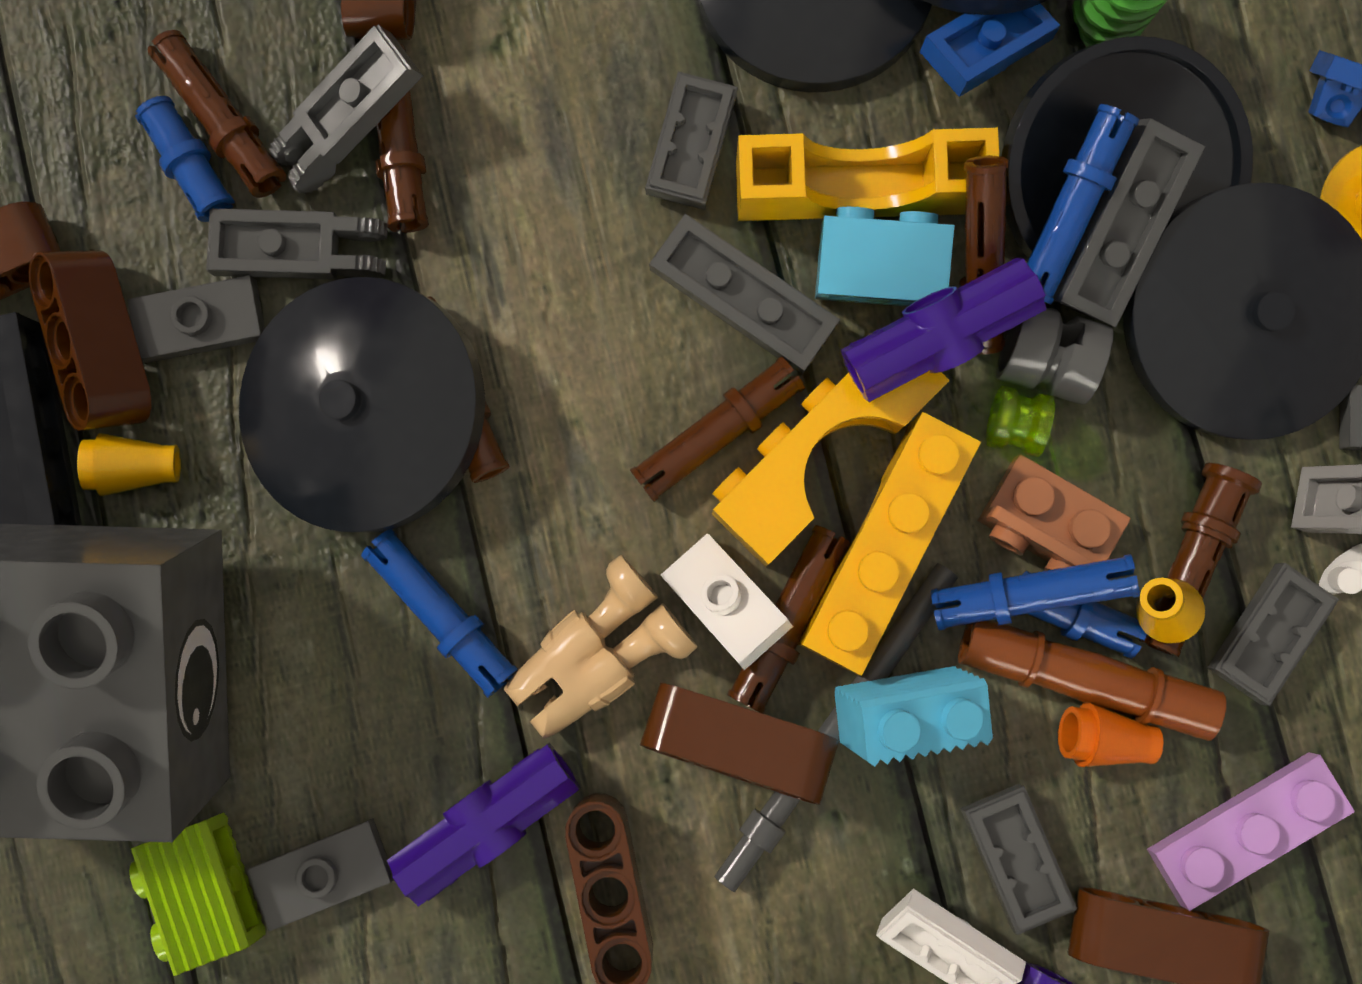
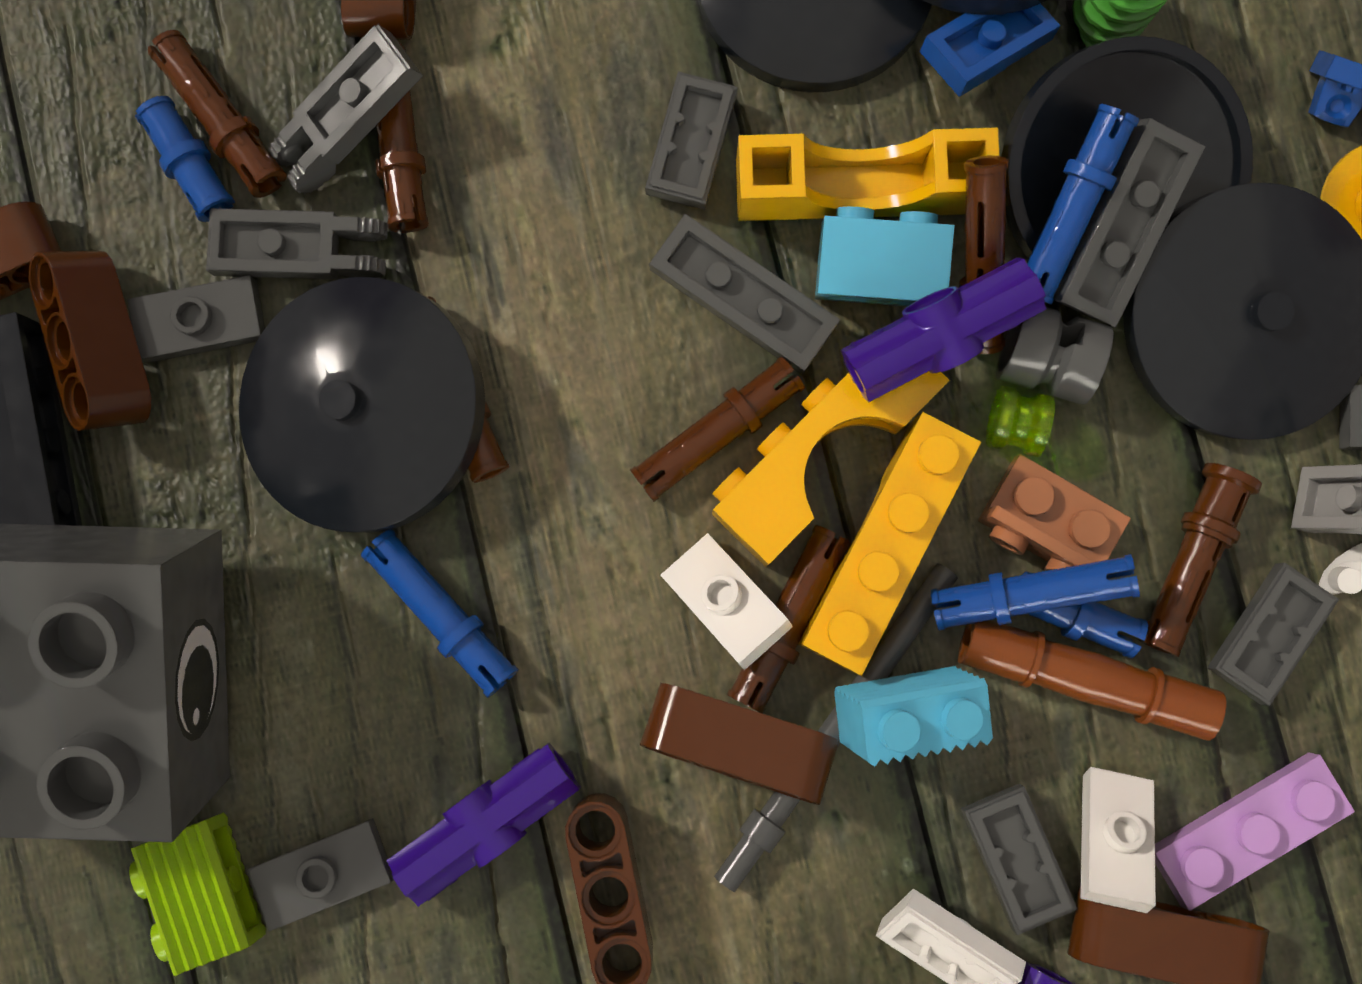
(124, 464): yellow cone -> none
(583, 664): tan piece -> none
(1106, 738): orange cone -> none
(1118, 840): none -> white plate
(1176, 623): yellow cone -> none

